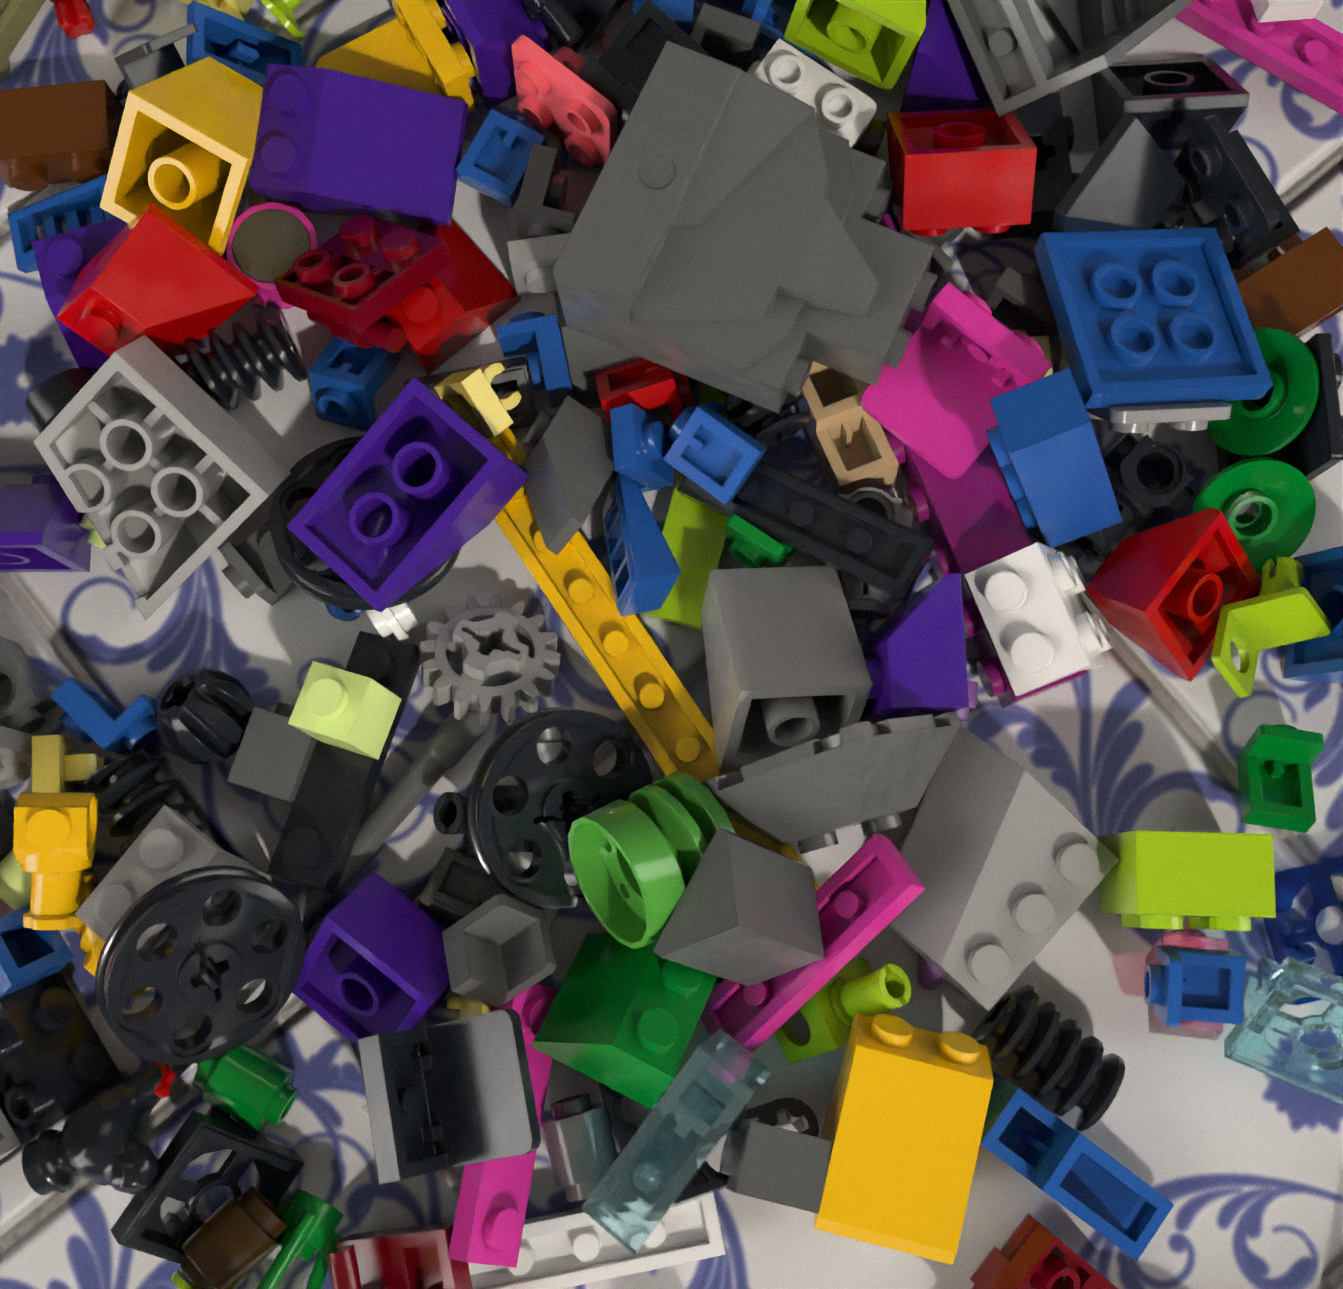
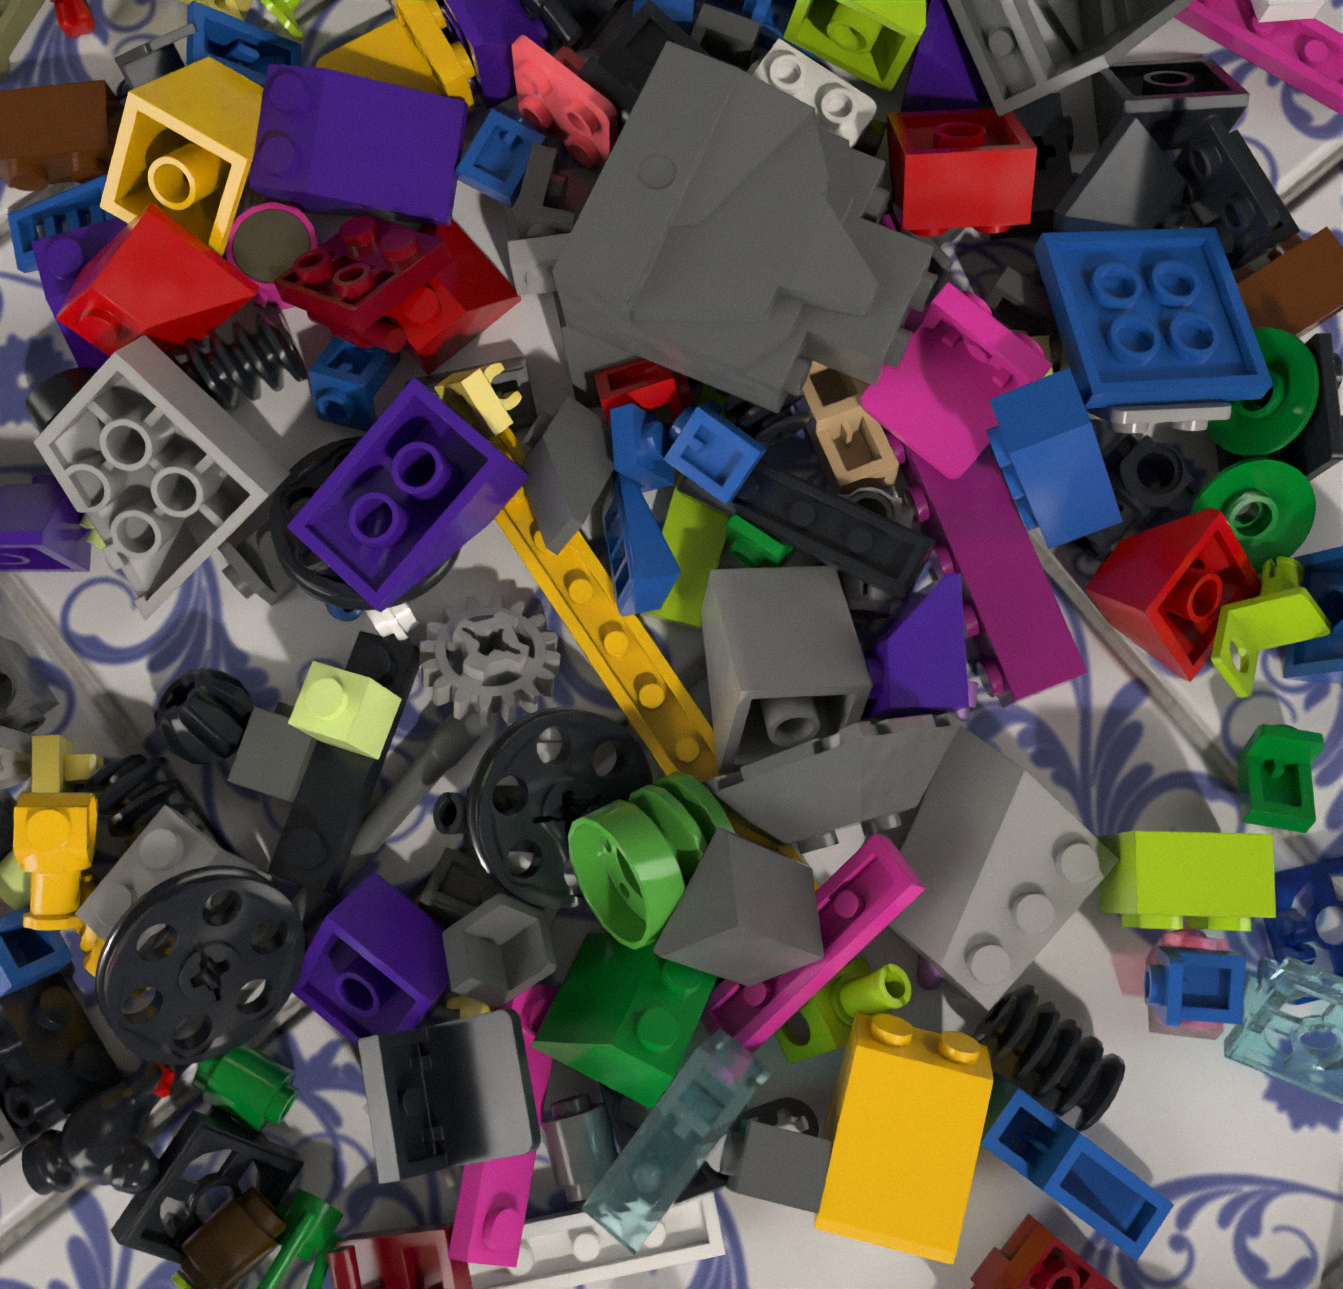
(94, 718): blue bracket -> none
(547, 359): blue bracket -> none
(1038, 617): white bracket -> none

